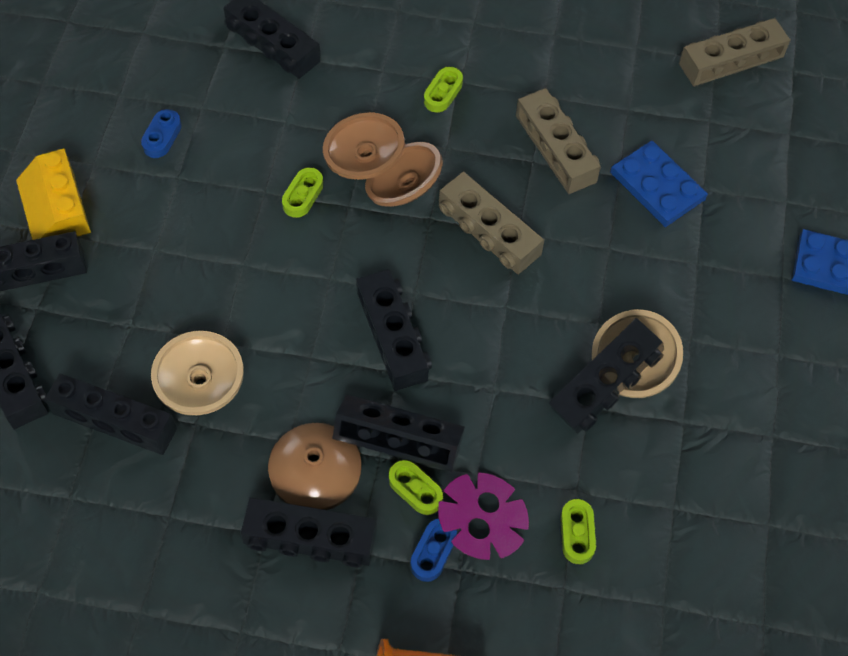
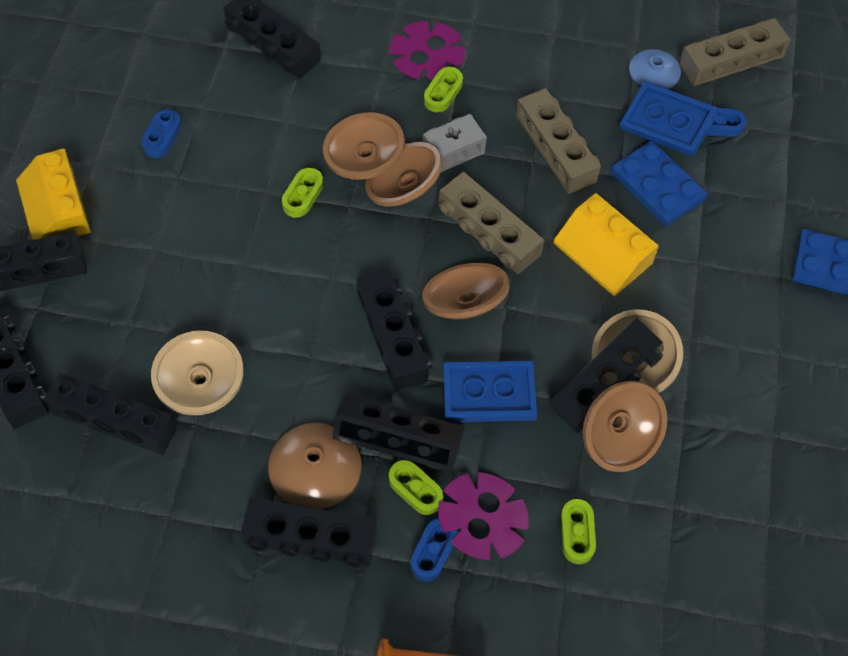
(419, 34): none -> magenta piece
(457, 141): none -> light grey brick
(466, 291): none -> medium nougat dish
(489, 391): none -> blue plate
(606, 244): none -> yellow slope
(633, 435): none -> medium nougat dish
(655, 68): none -> medium blue dish
(669, 118): none -> blue plate
(728, 117): none -> blue plate

